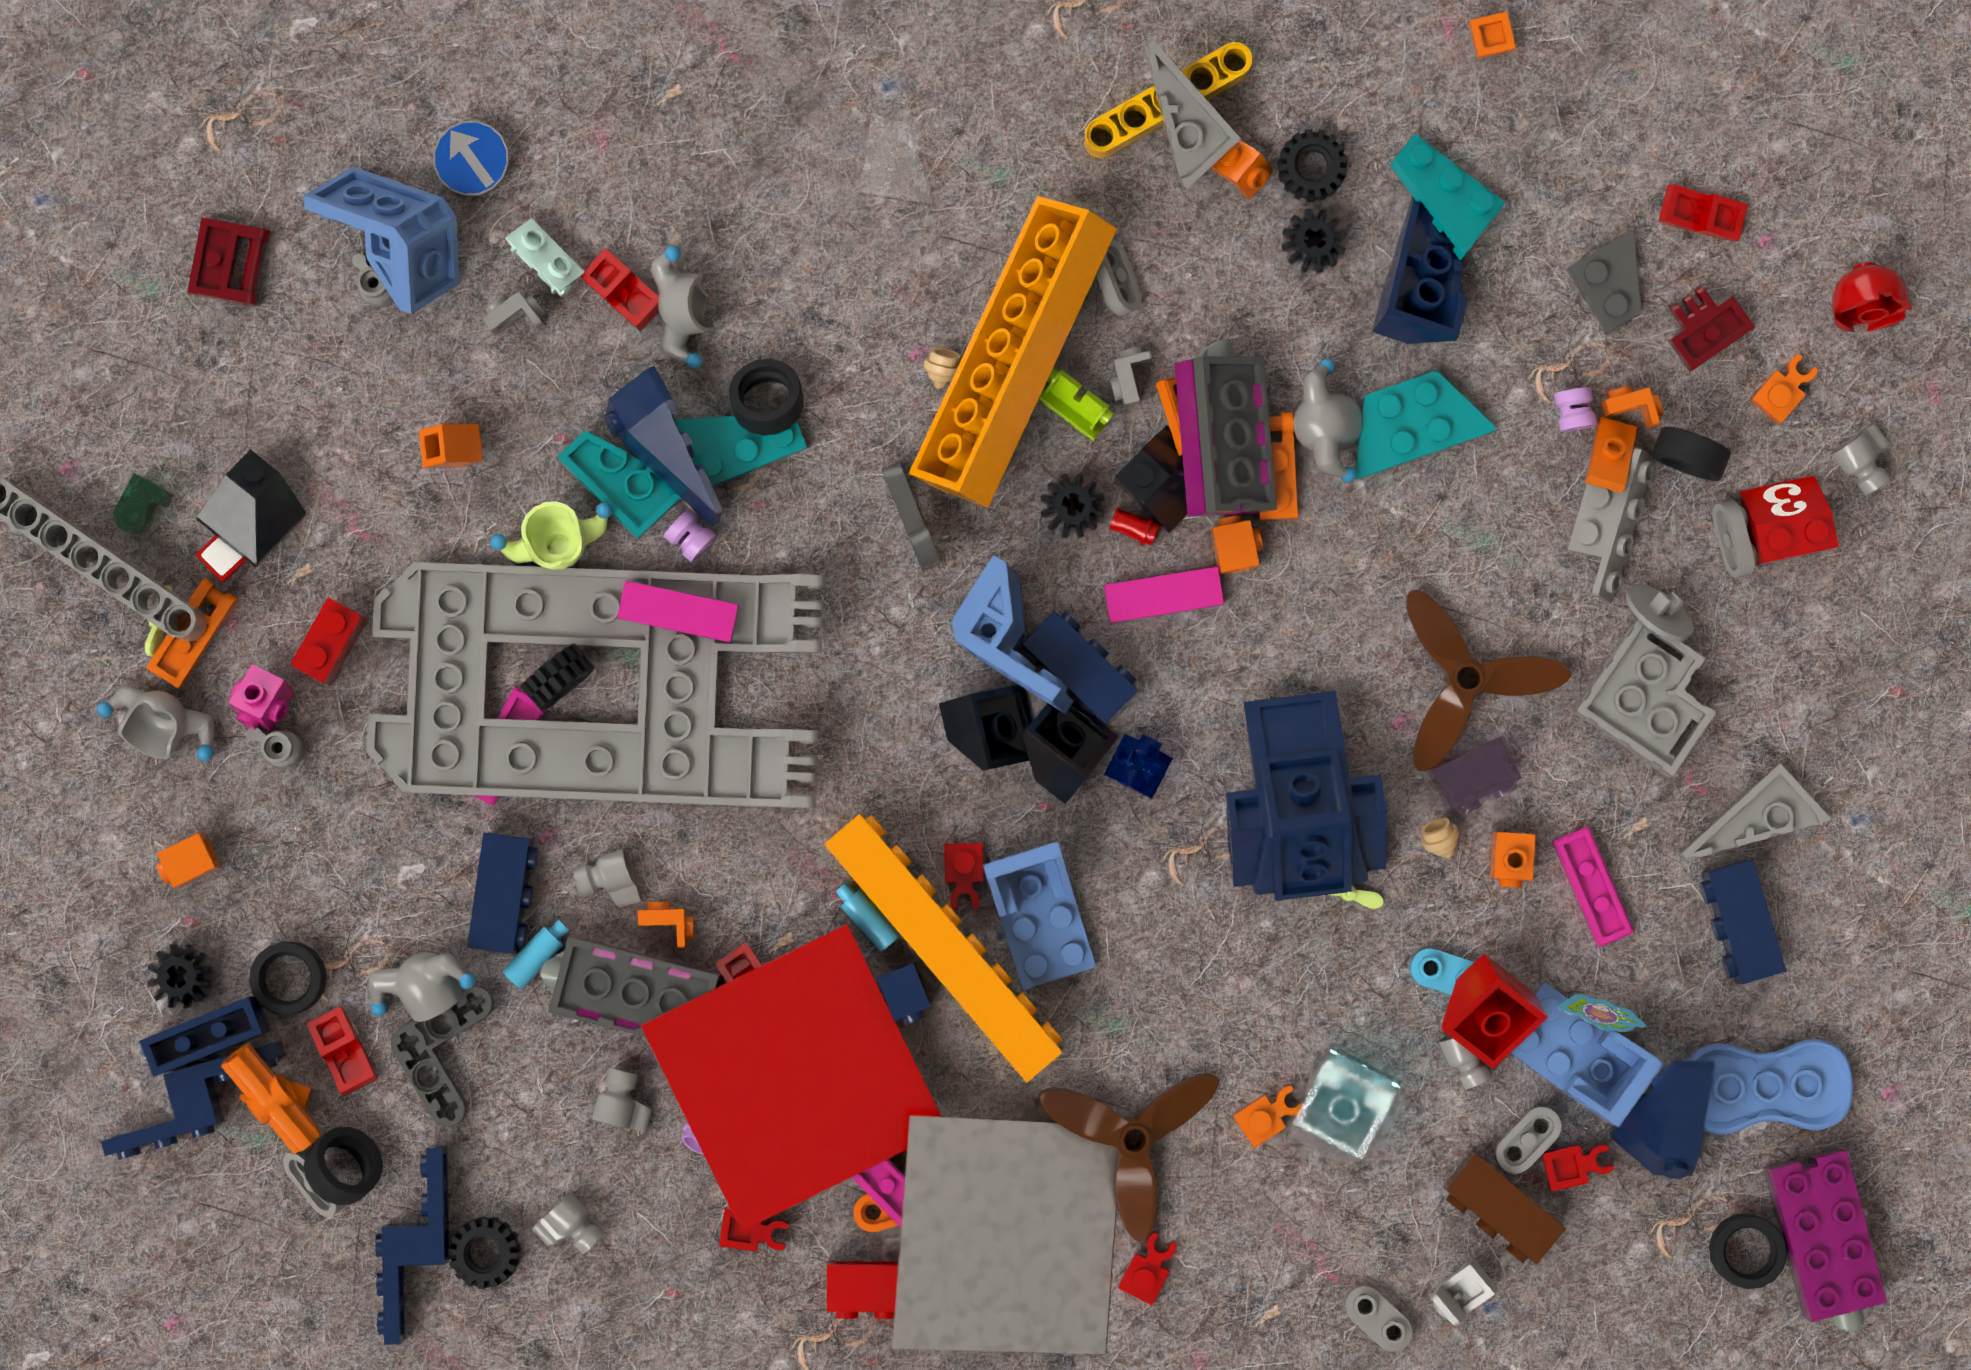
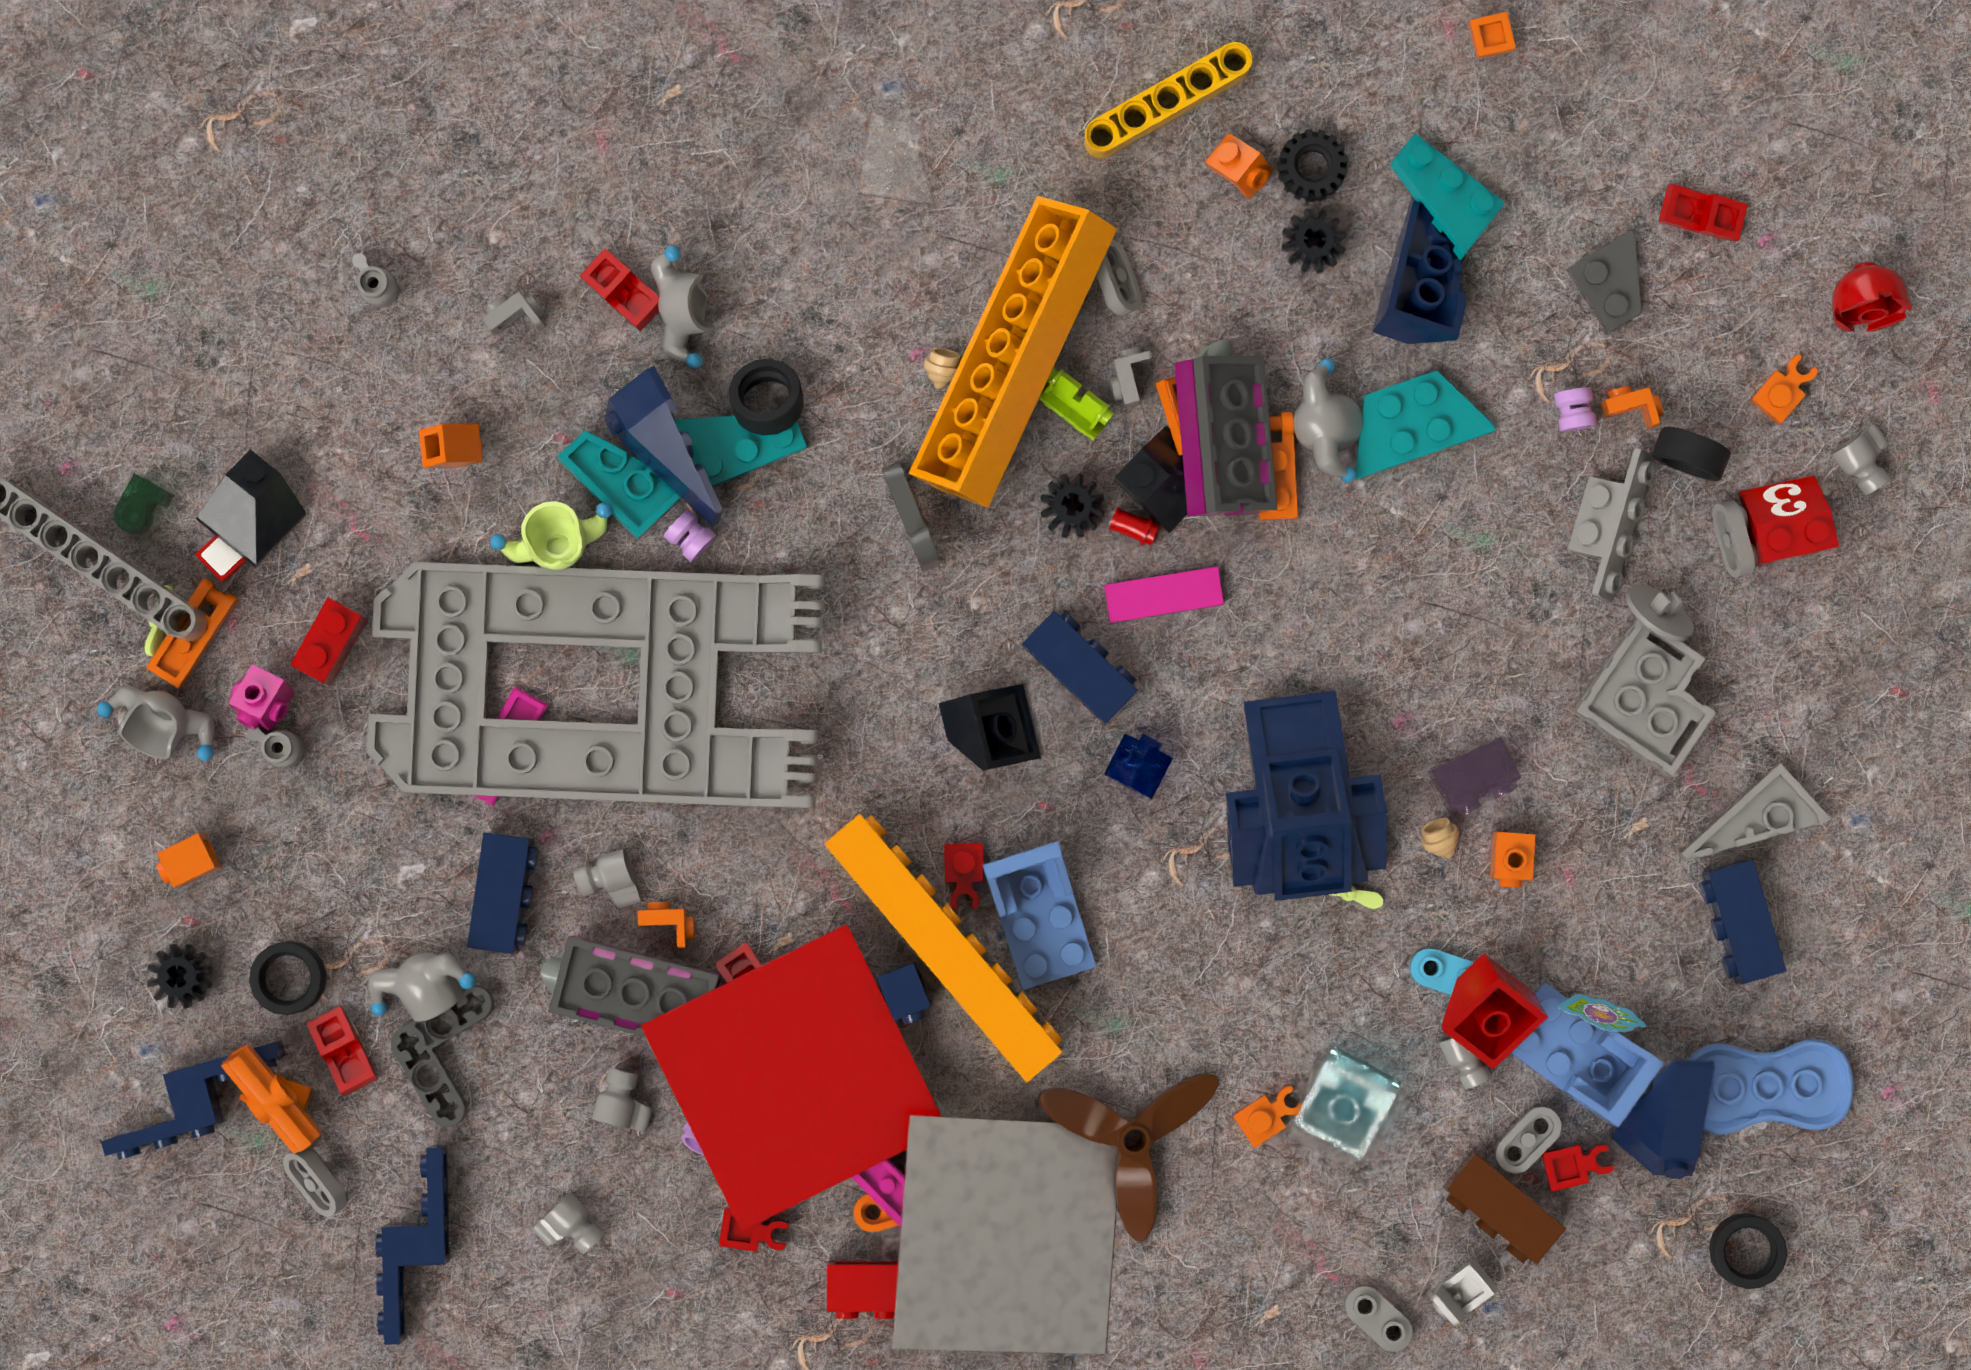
(204, 1036): dark blue brick -> none
(216, 259): dark red plate -> none
(358, 1145): black tyre -> none
(420, 227): medium blue bracket -> none
(463, 1263): black tyre -> none
(471, 158): blue piece -> none
(535, 954): medium azure cylinder -> none
(545, 256): light aqua hinge -> none
(557, 677): black tyre -> none
(678, 611): dark pink tile -> none
(867, 917): medium azure cylinder -> none
(998, 608): medium blue bracket -> none
(1065, 748): black slope -> none
(1145, 1274): red plate -> none
(1193, 126): light grey wing -> none
(1236, 545): orange brick -> none
(1452, 707): reddish brown piece -> none
(1592, 886): dark pink tile -> none
(1611, 454): orange plate -> none
(1707, 327): dark red hinge -> none
(1826, 1238): magenta piece -> none

